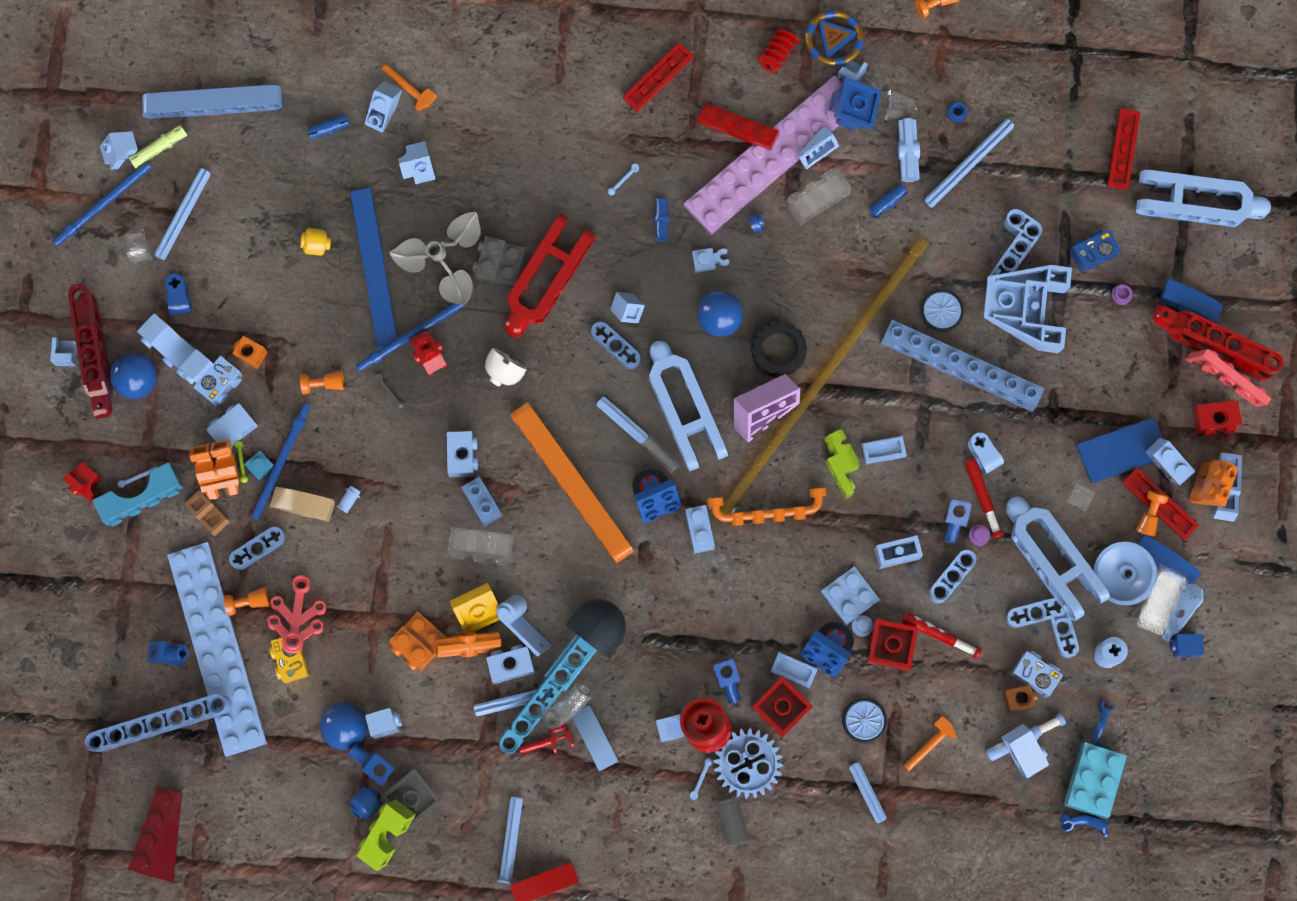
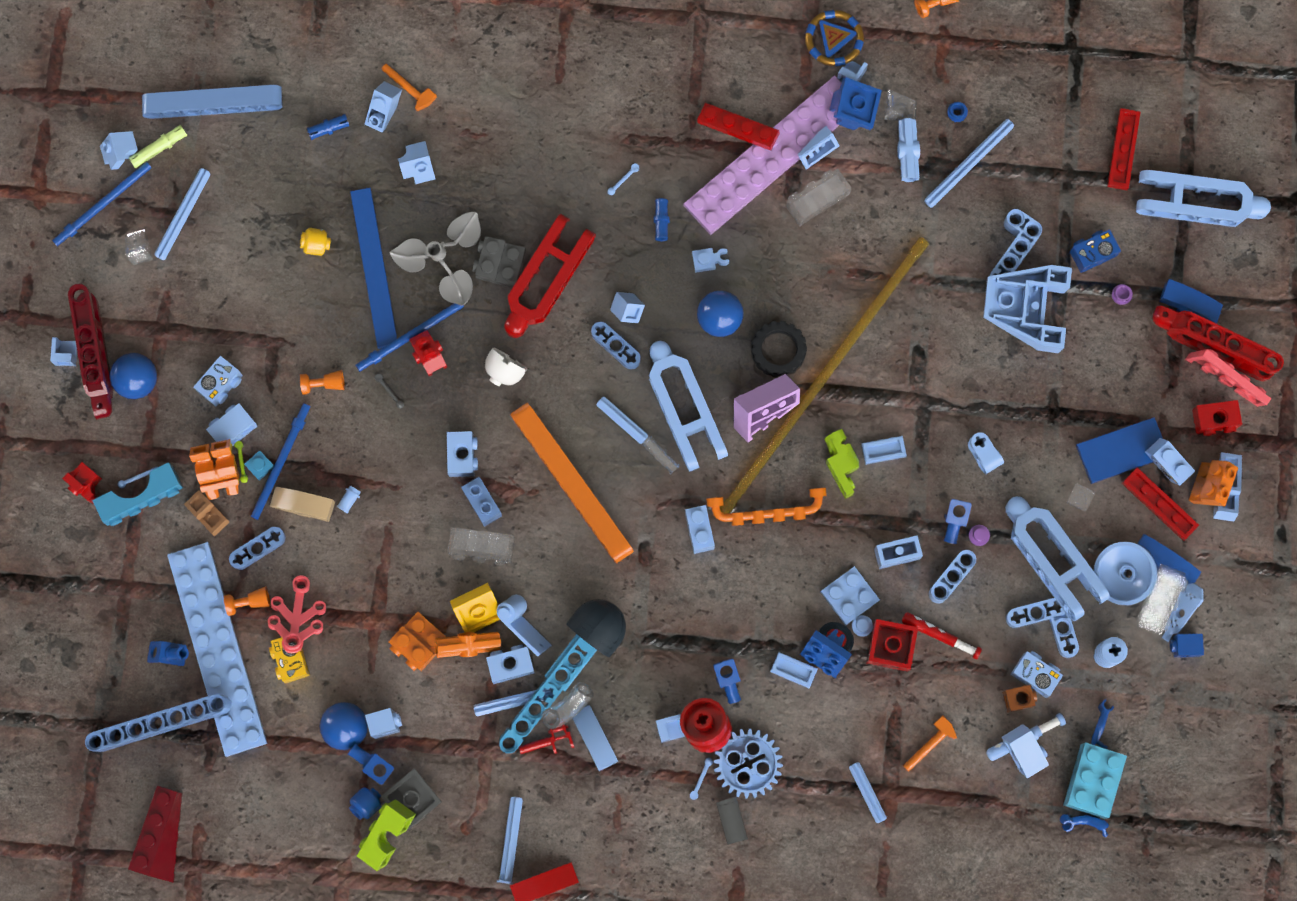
(176, 351): light blue brick -> none
(178, 298): blue piece -> none
(257, 356): orange brick -> none
(654, 494): blue plate -> none
(658, 77): red plate -> none
(756, 222): blue plate -> none
(776, 50): red piece -> none
(781, 707): red brick -> none
(864, 720): light blue wheel -> none
(888, 201): blue pin -> none
(942, 310): light blue wheel -> none
(962, 366): medium blue brick -> none
(981, 491): red piece -> none
(1149, 521): orange piece -> none

